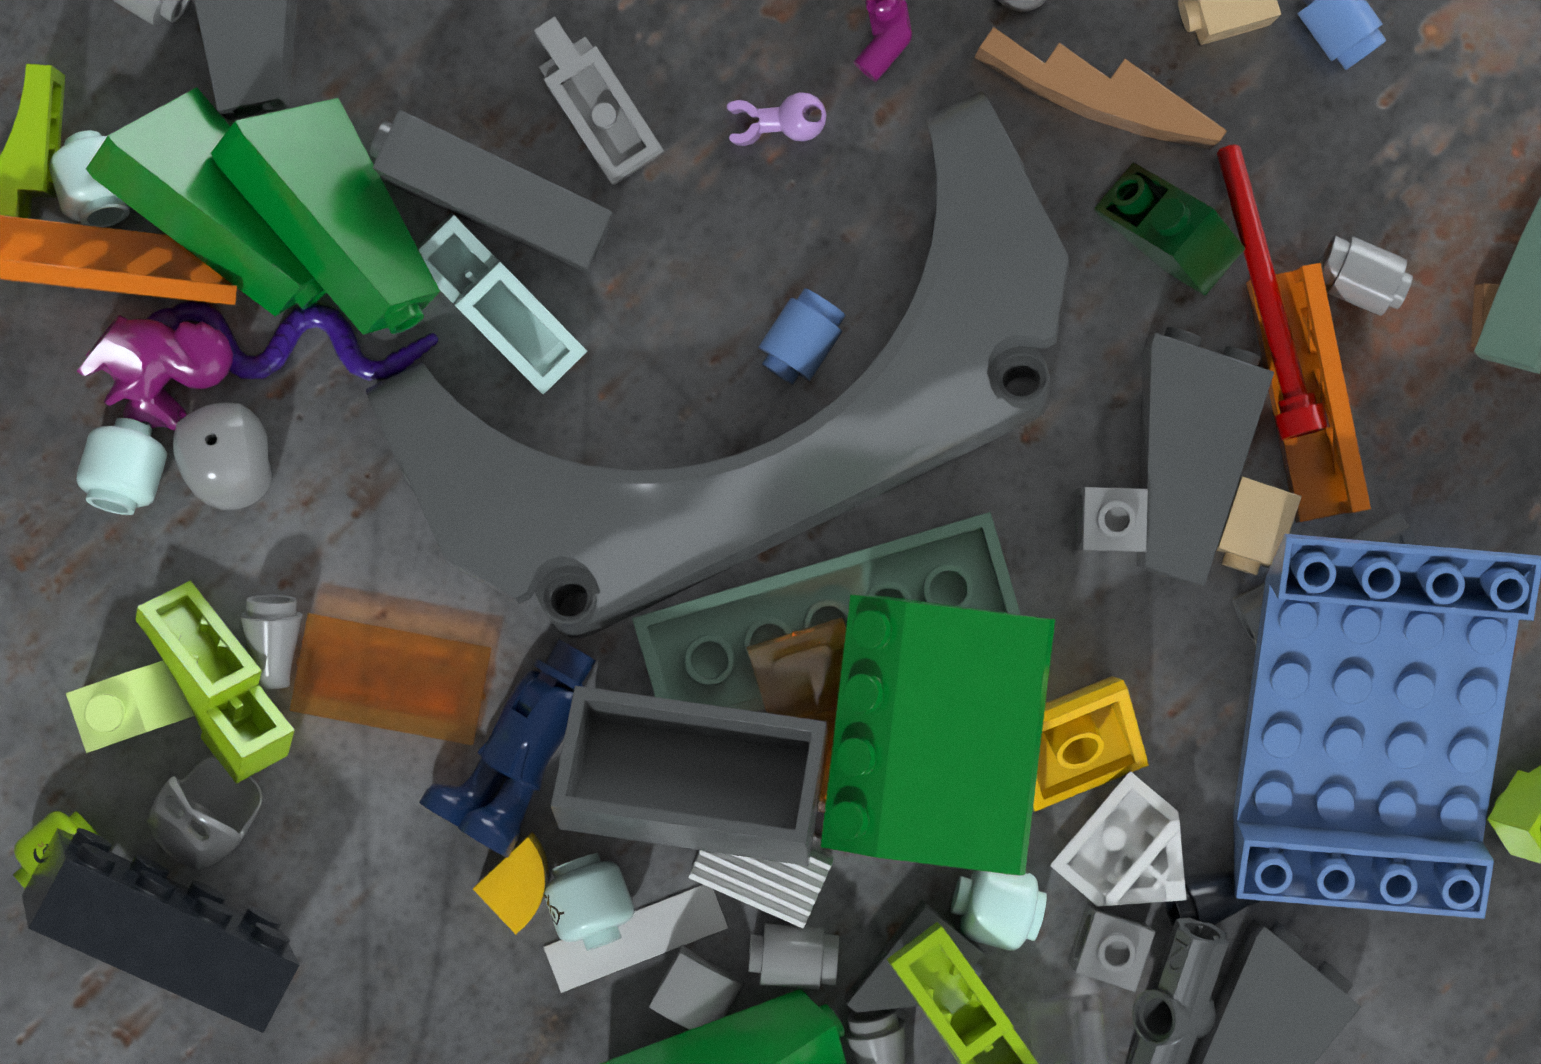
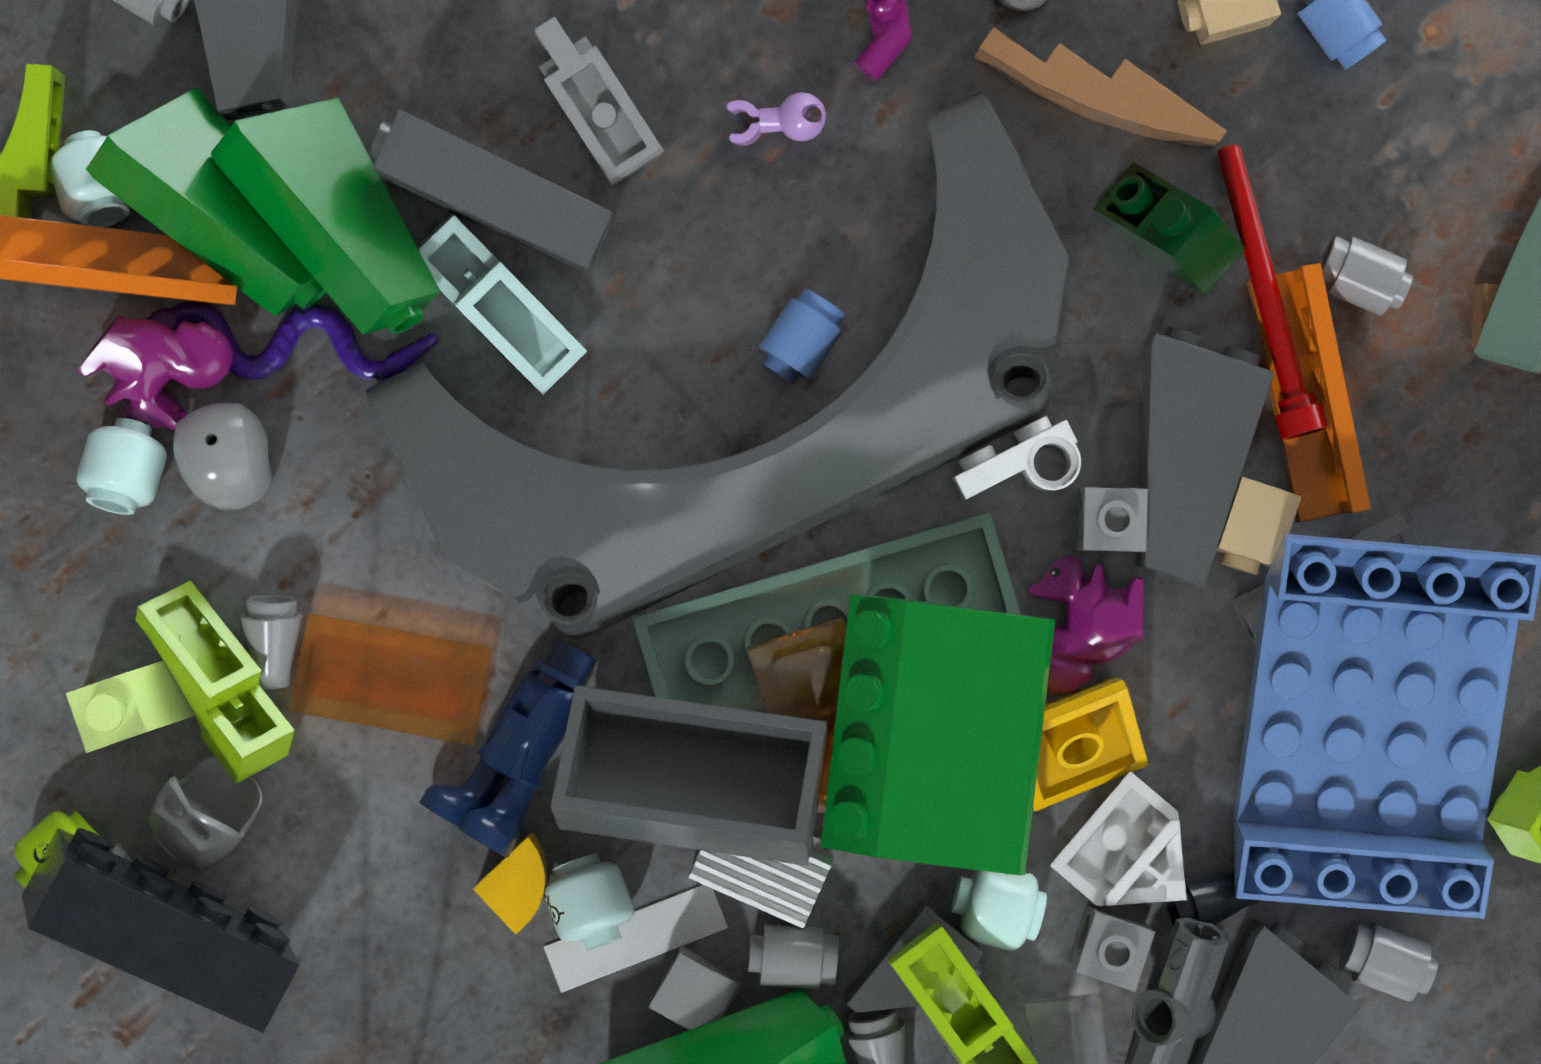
(987, 468): none -> white plate
(1098, 621): none -> magenta animal
(1389, 961): none -> light grey brick

